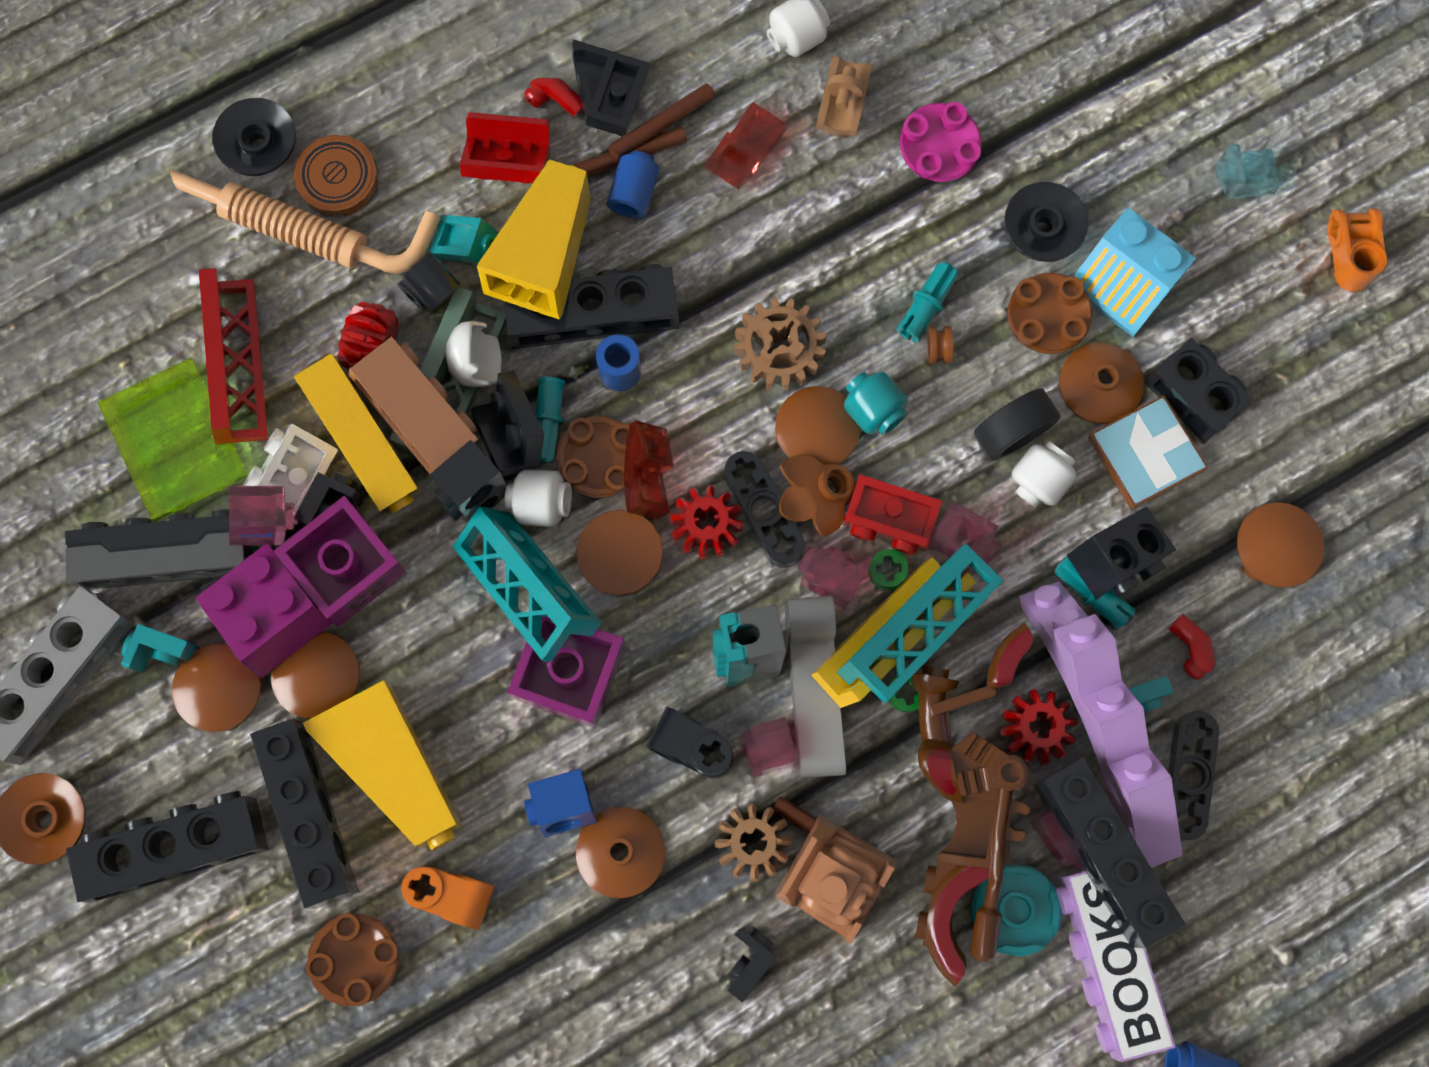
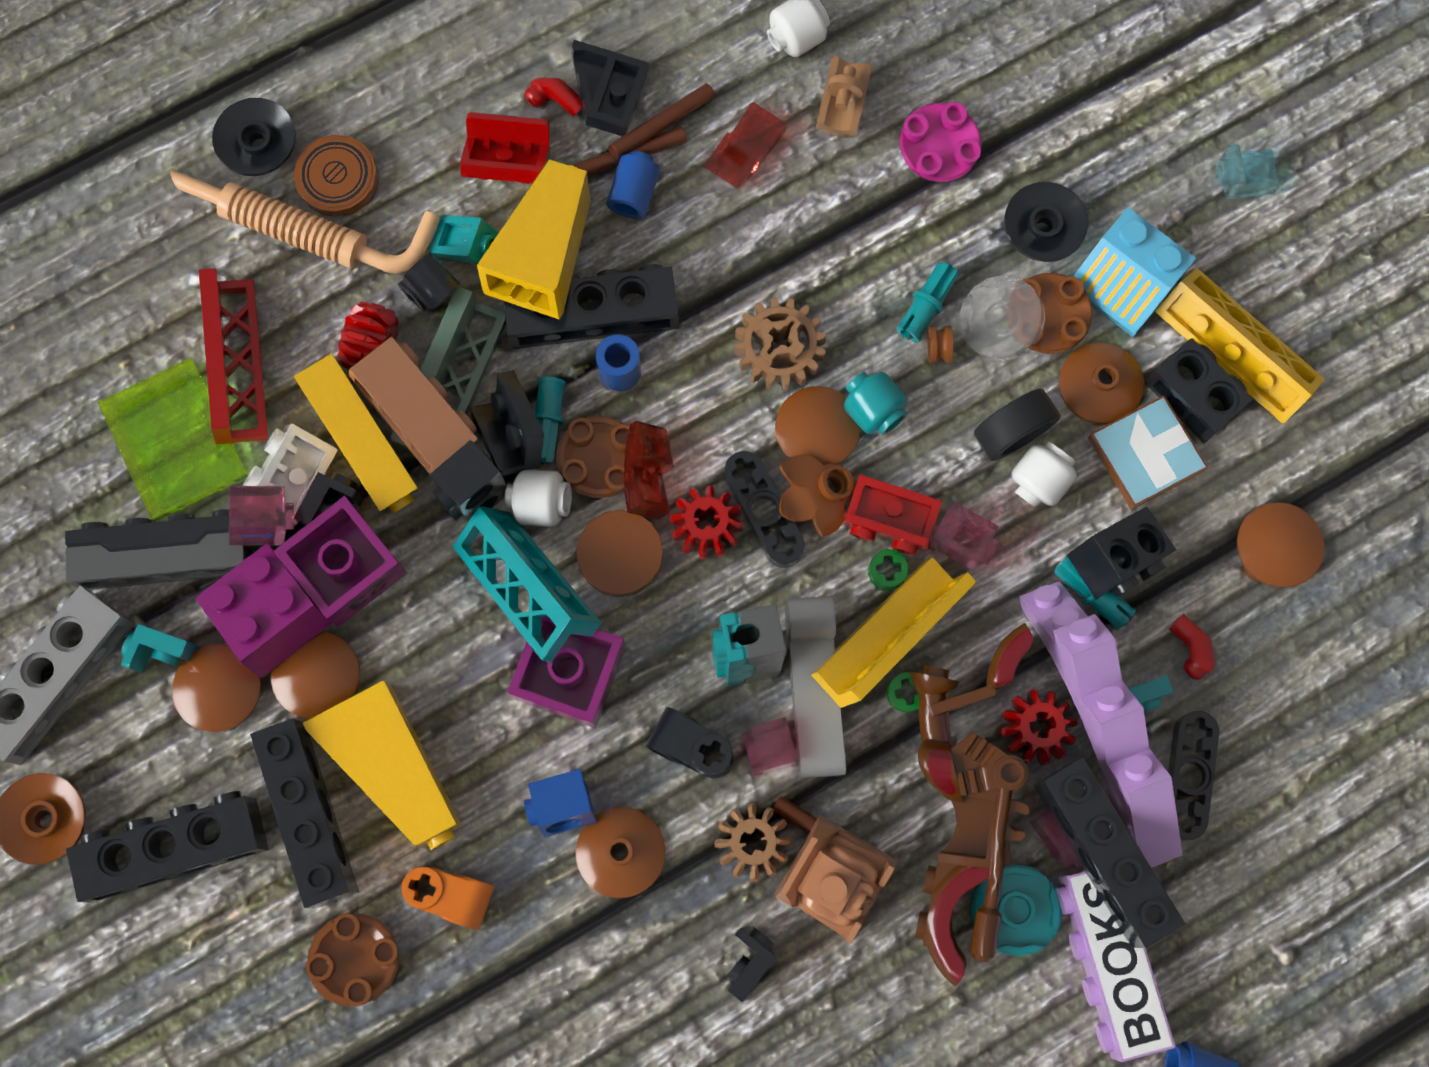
(473, 356): white hair -> none
(832, 574): clear pink brick -> none
(905, 618): teal fence -> none
(1001, 318): none -> clear tile
(1240, 344): none -> yellow fence
(1359, 240): orange piece -> none

